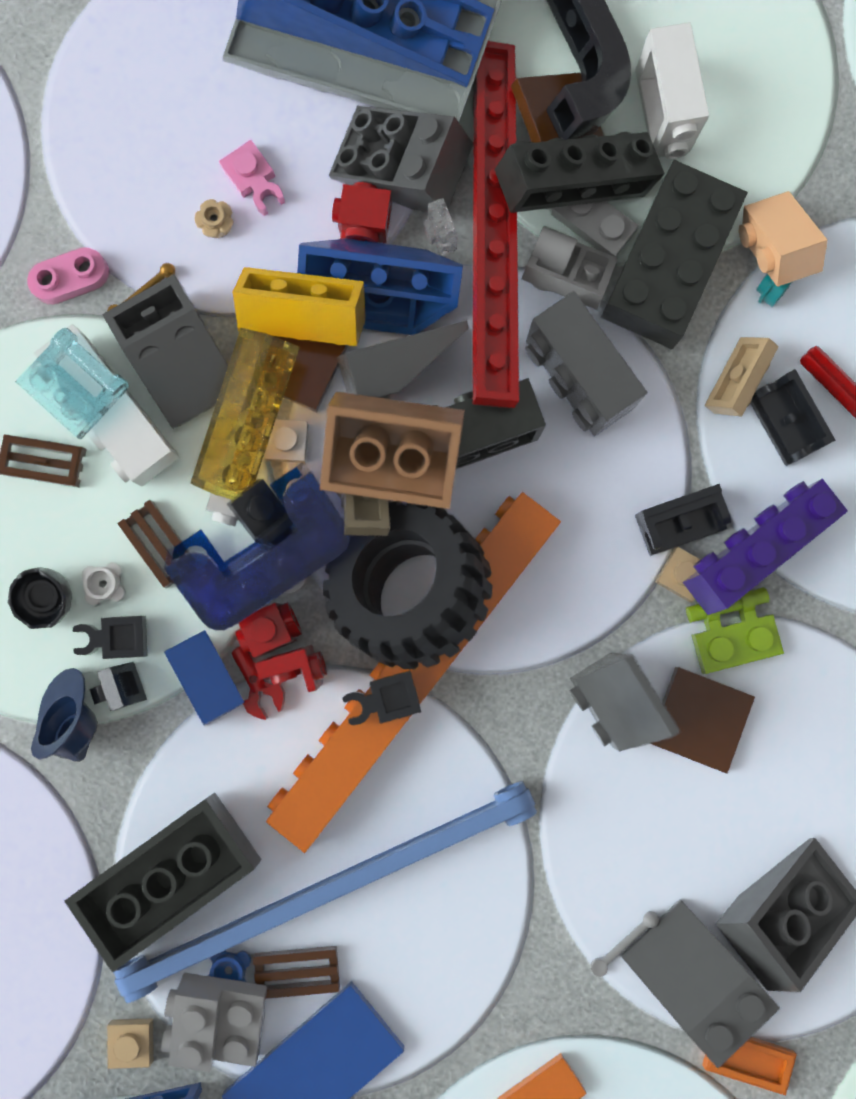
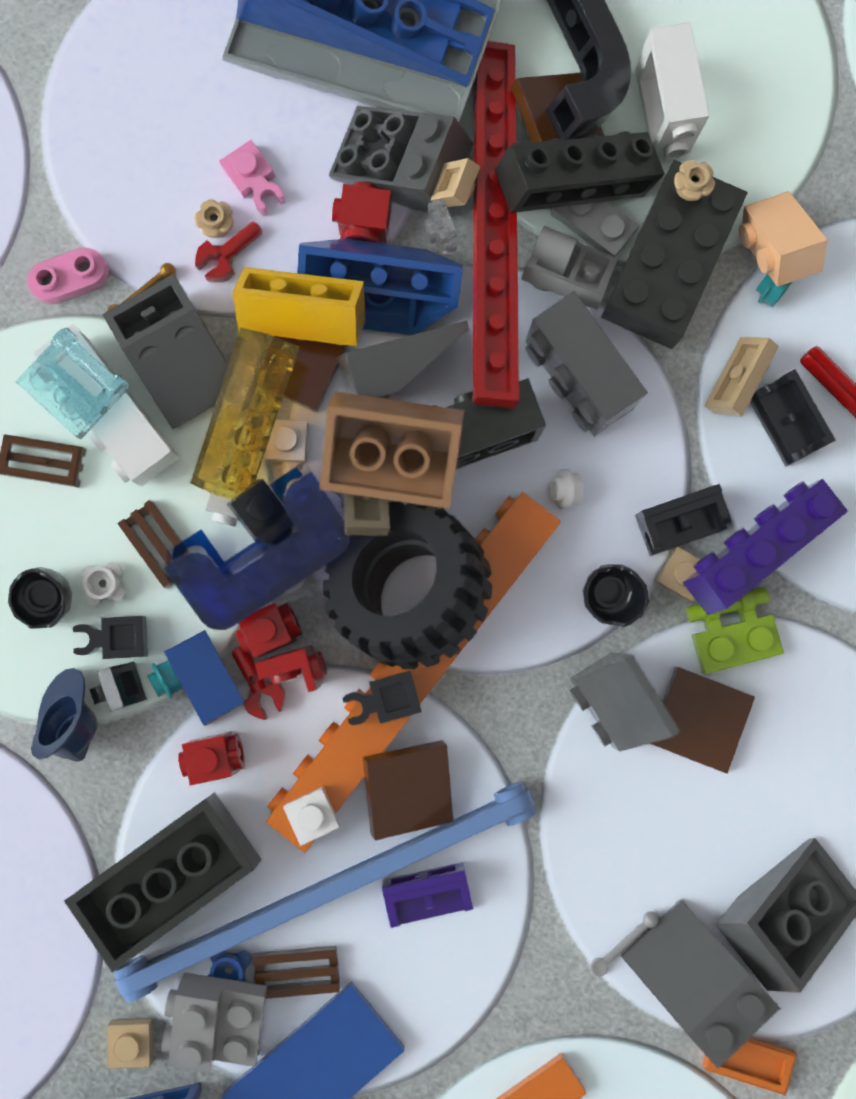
(164, 680): none -> teal plate
(211, 758): none -> red brick
(225, 253): none -> red bar
(311, 816): none -> white plate
(408, 789): none -> reddish brown tile
(426, 894): none -> dark purple hinge
(456, 182): none -> tan plate
(566, 488): none -> white plate
(615, 595): none -> black hair
(686, 187): none -> tan plate

